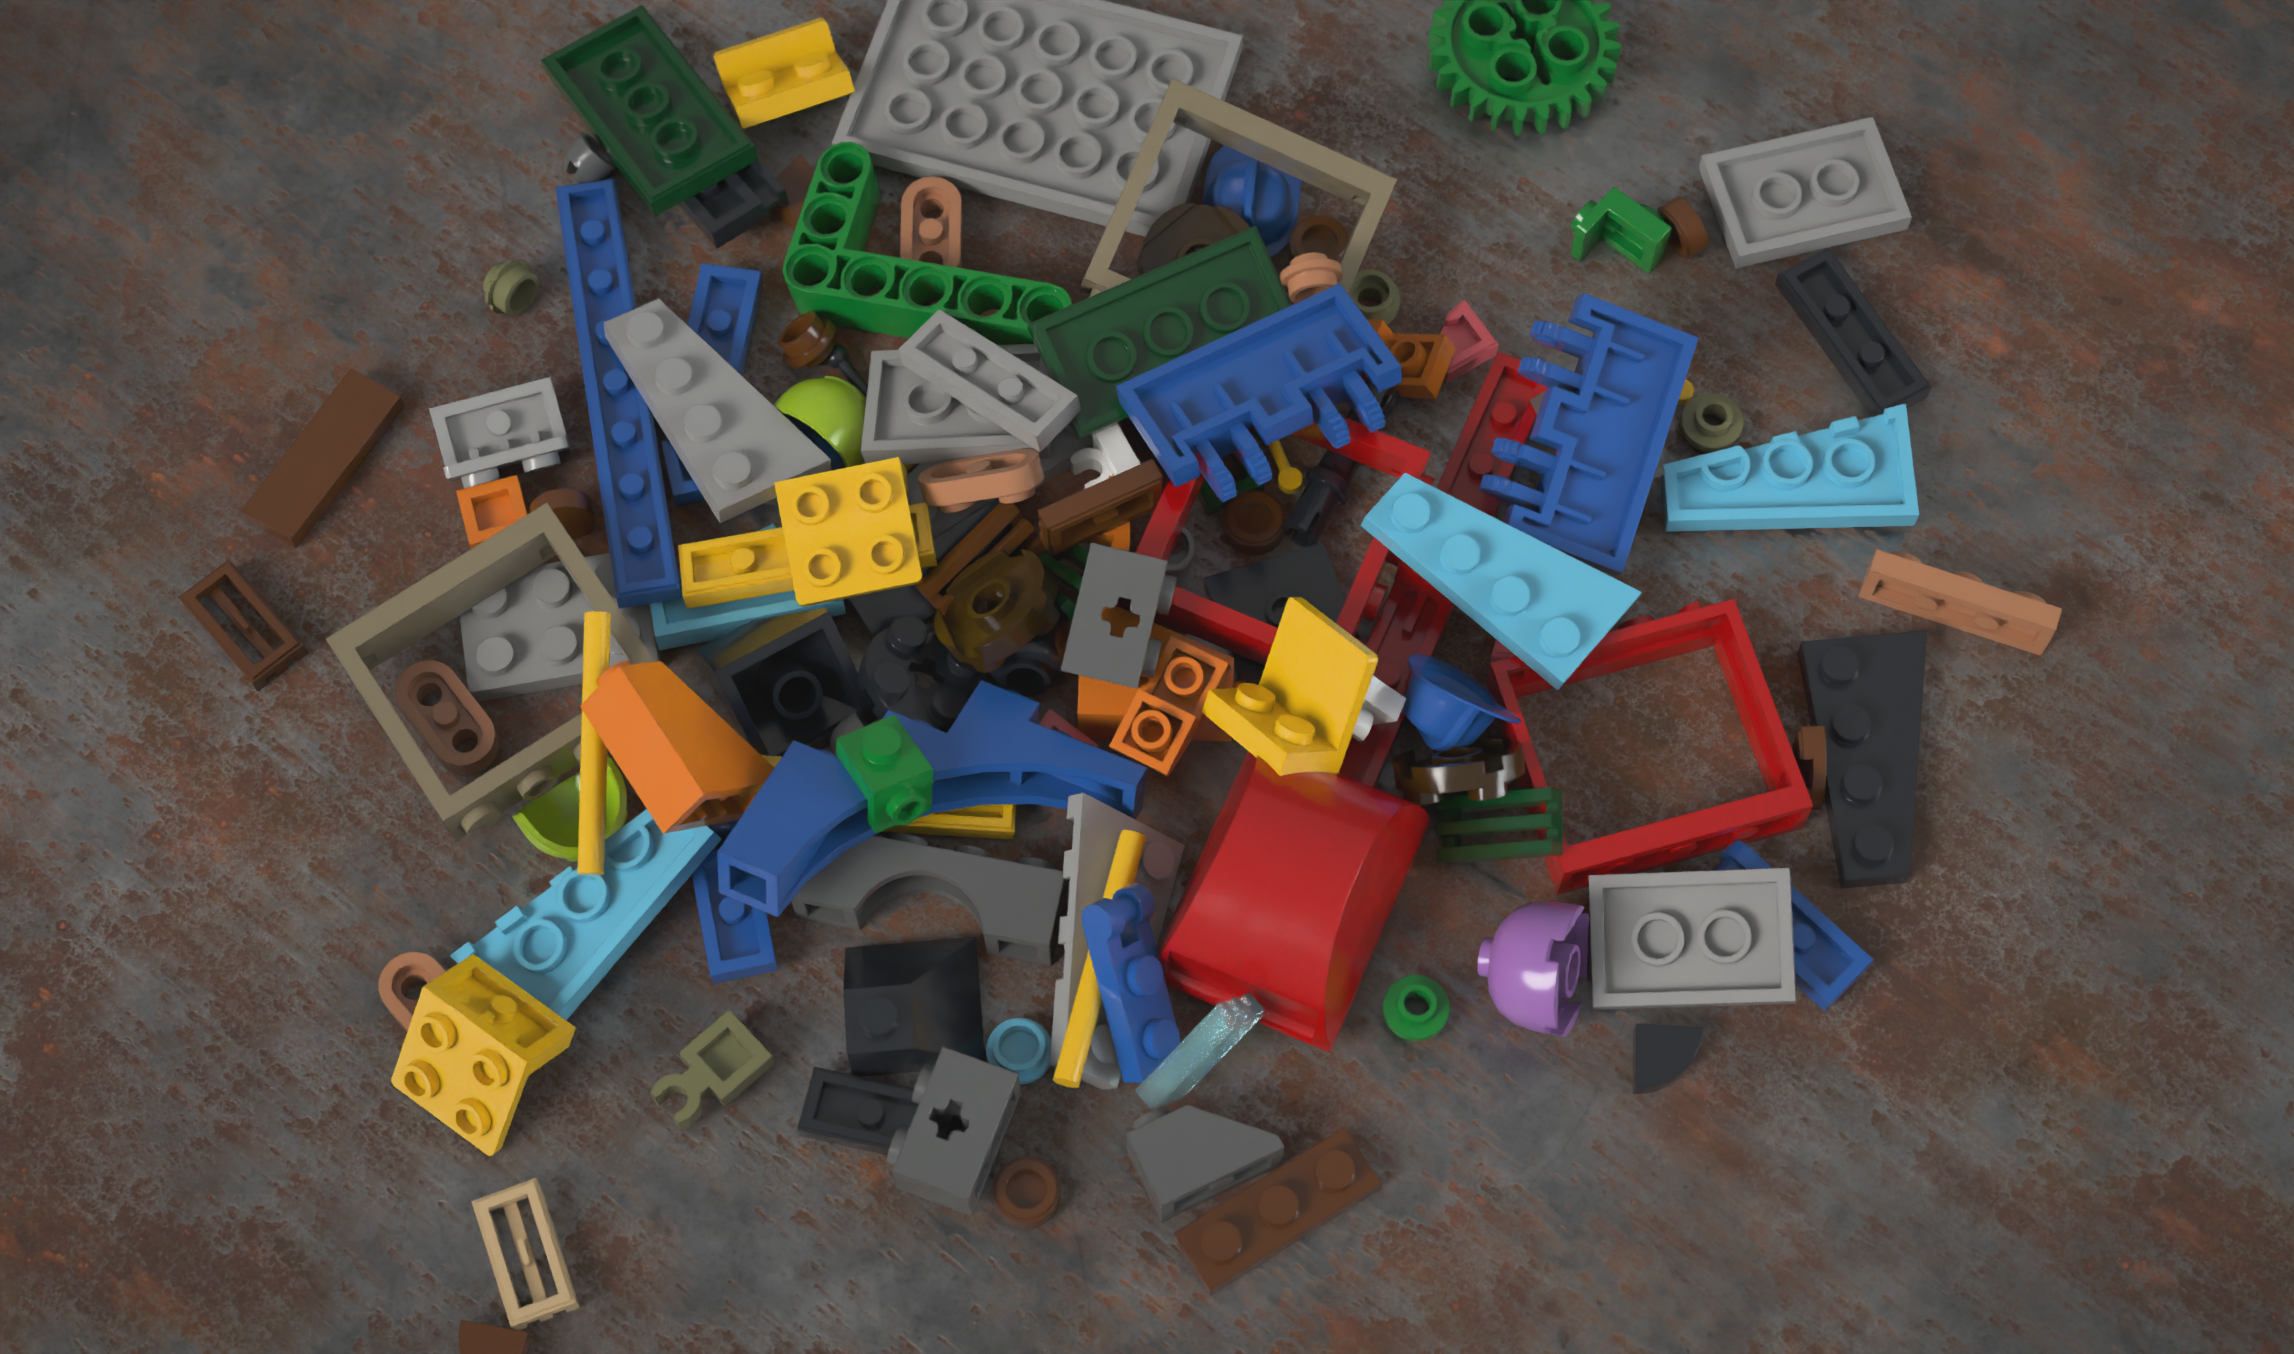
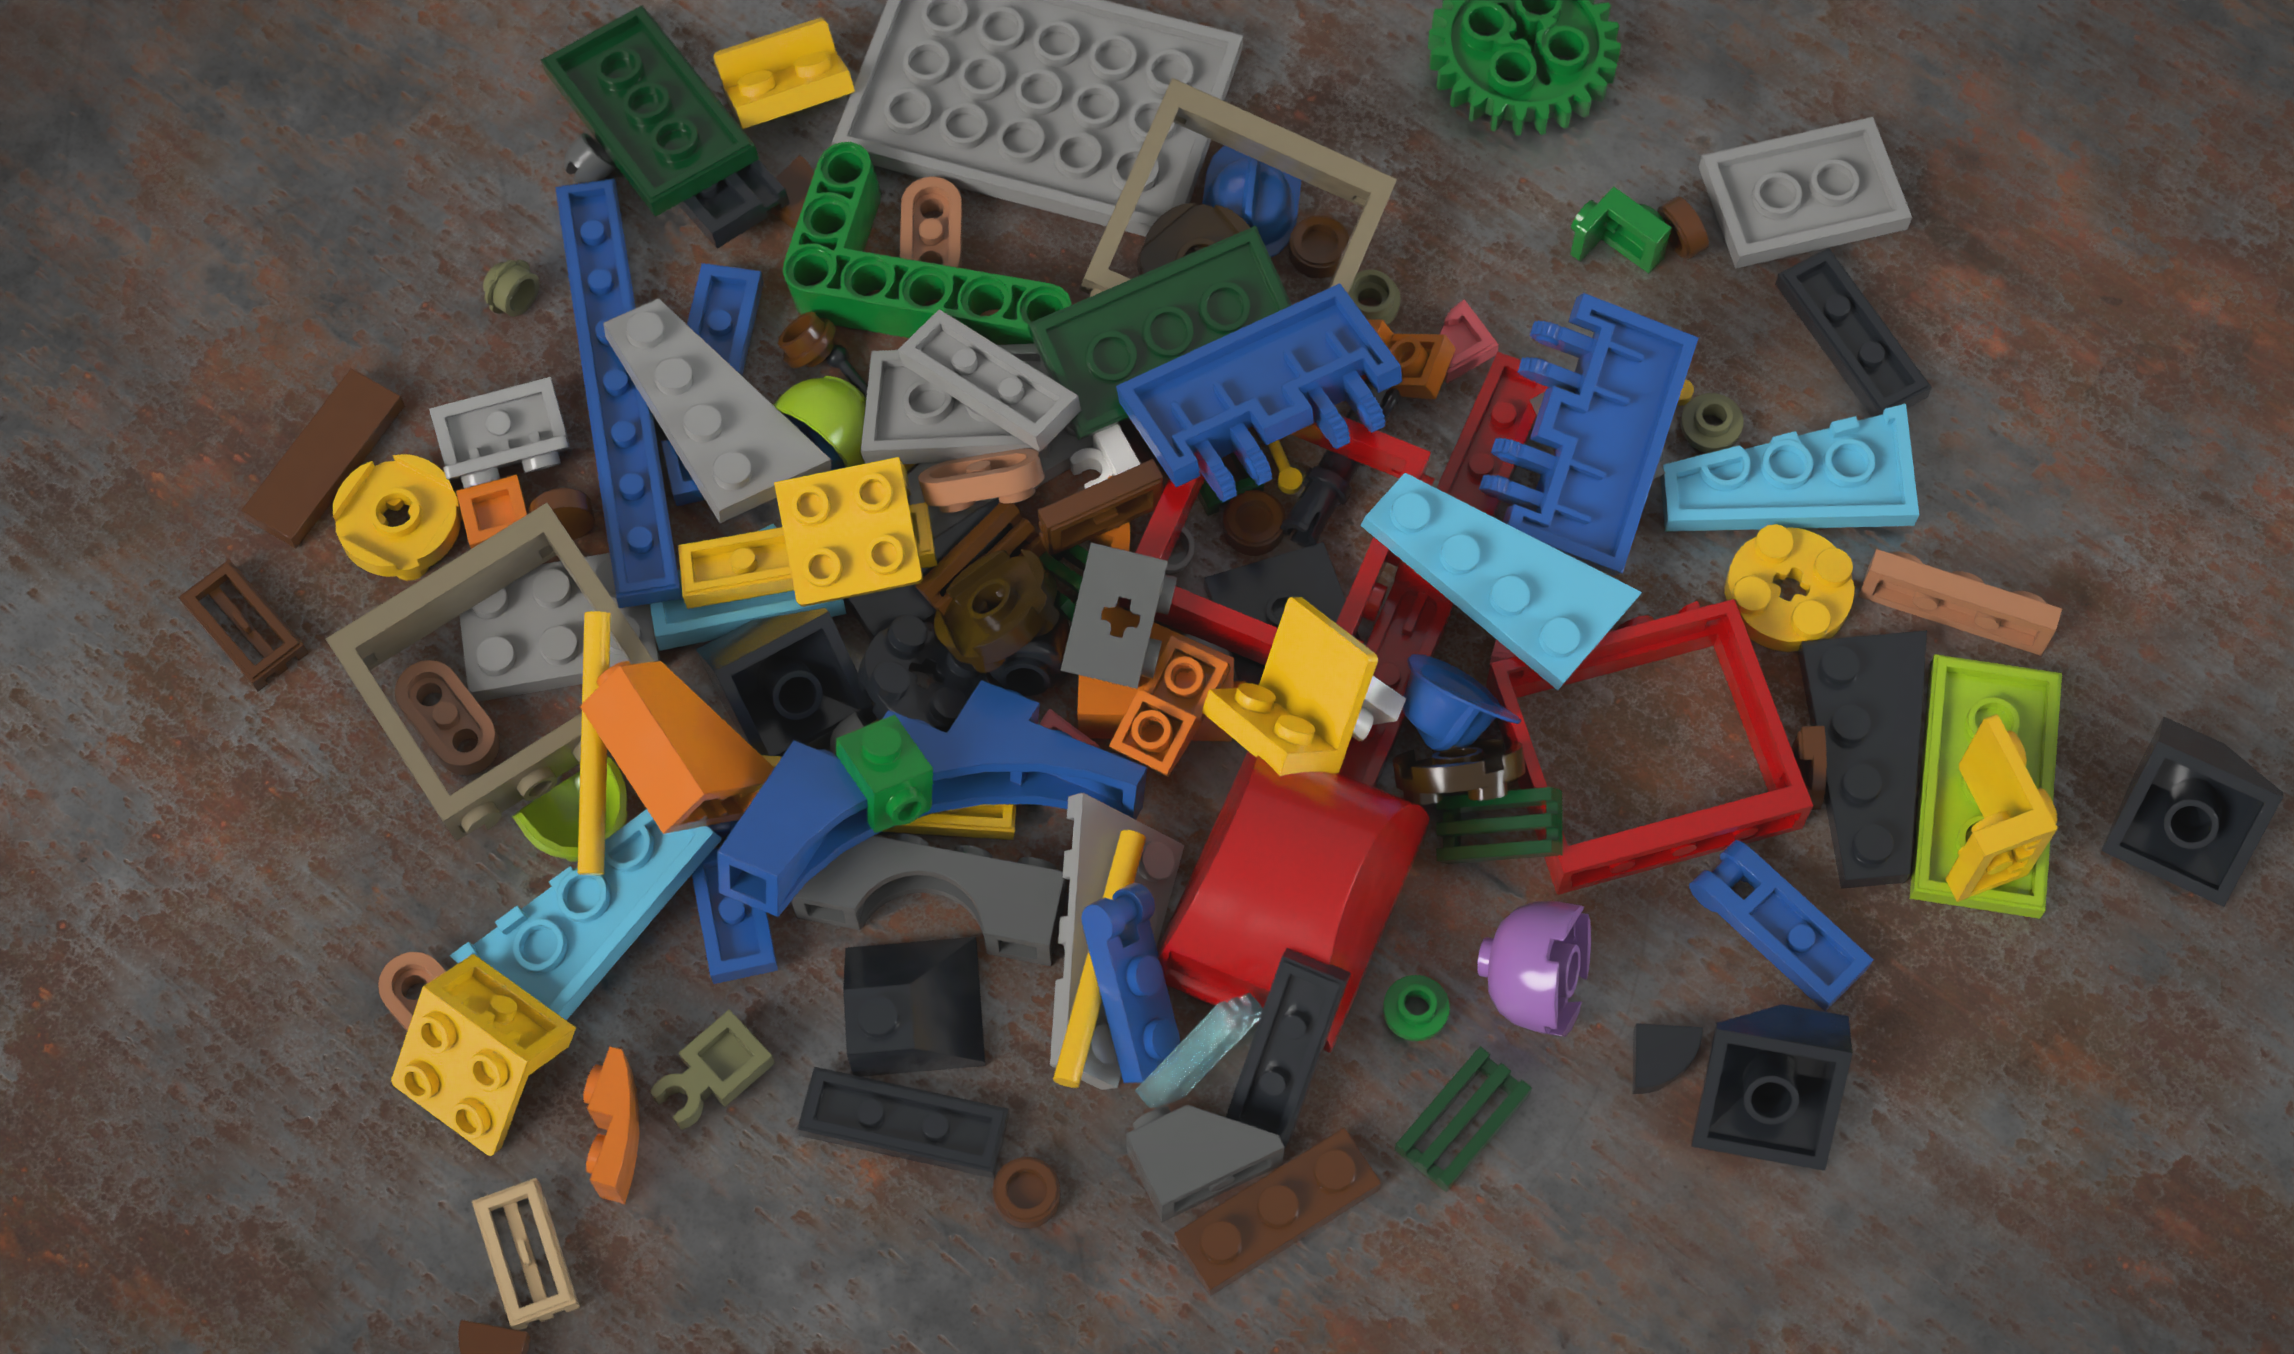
(409, 547): none -> yellow plate
(613, 1107): none -> orange slope
(954, 1169): dark grey brick -> none
(1020, 1048): medium azure plate -> none
(1288, 1044): none -> black tile
(1310, 275): nougat plate -> none
(1498, 1077): none -> dark green tile
(1692, 939): light grey plate -> none
(1775, 1085): none -> black slope
(1798, 555): none -> yellow plate
(1957, 702): none -> lime tile
(2015, 813): none -> yellow bracket
(2192, 813): none -> black slope

